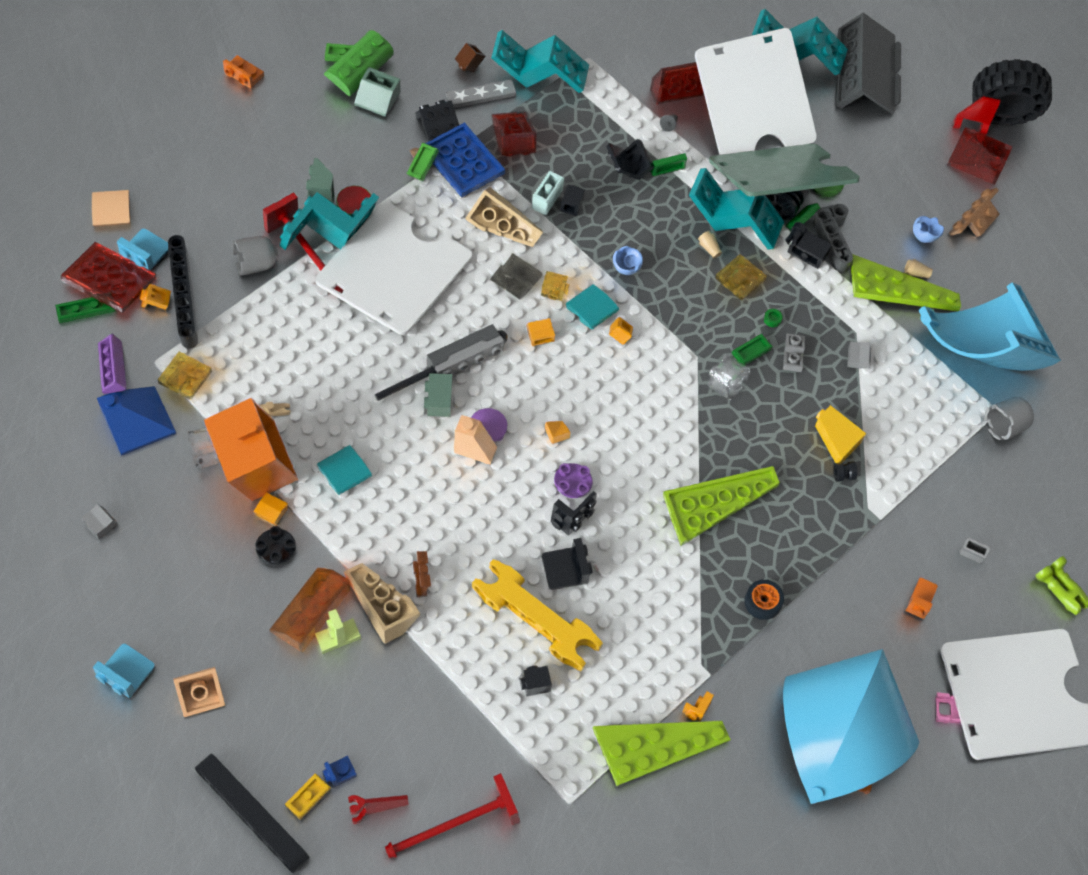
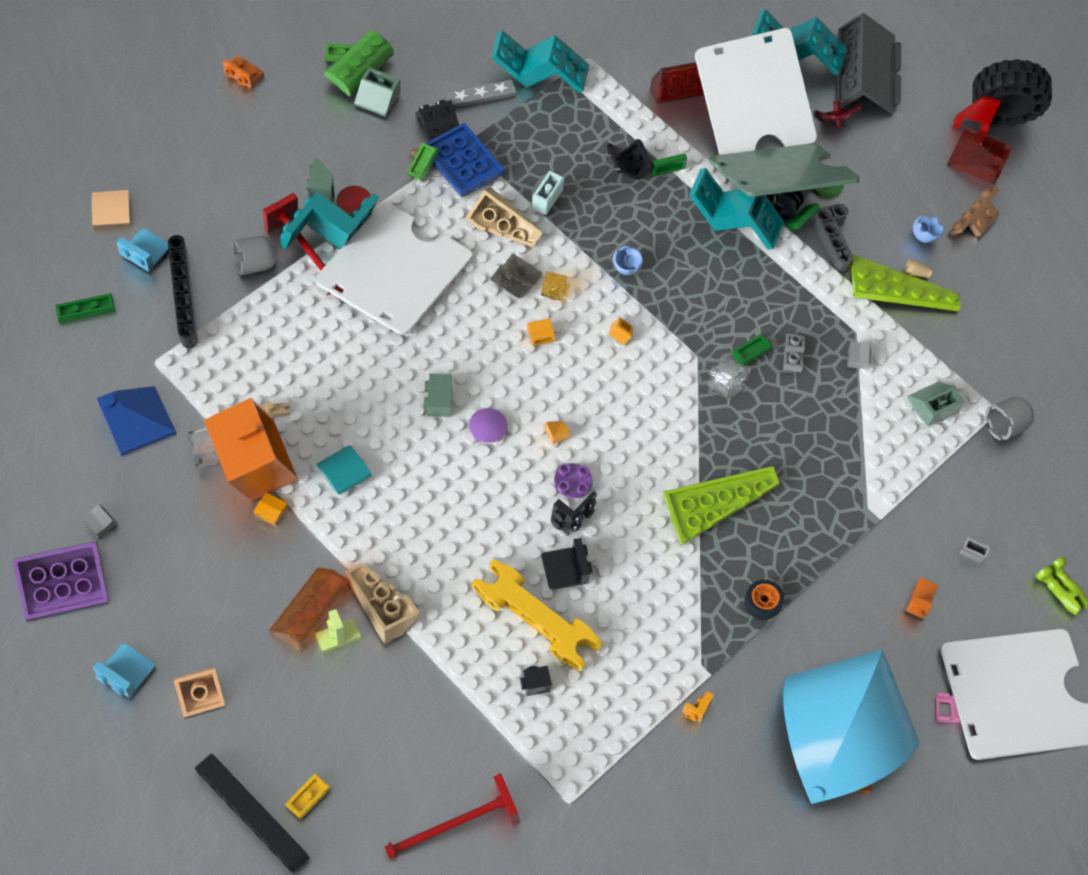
(61, 580): none -> medium lavender slope
(108, 277): clear red plate -> none
(111, 365): medium lavender slope -> none
(155, 296): light orange bracket -> none
(184, 375): clear yellow plate -> none
(275, 545): black dish -> none
(339, 771): blue bracket -> none
(374, 805): red flag -> none
(421, 570): dark orange piece -> none
(456, 357): piece -> none
(469, 57): reddish brown brick -> none
(473, 440): light nougat slope -> none
(514, 133): clear red slope -> none
(572, 200): black brick -> none
(592, 306): teal slope -> none
(645, 748): lime wing -> none
(668, 122): dark grey piece -> none
(710, 244): tan cone -> none
(740, 277): clear yellow plate -> none
(773, 318): green tile -> none
(807, 245): black hinge -> none
(838, 113): none -> dark red piece
(838, 433): yellow slope -> none
(845, 471): black wheel -> none
(936, 402): none -> sand green slope
(995, 333): medium azure panel -> none

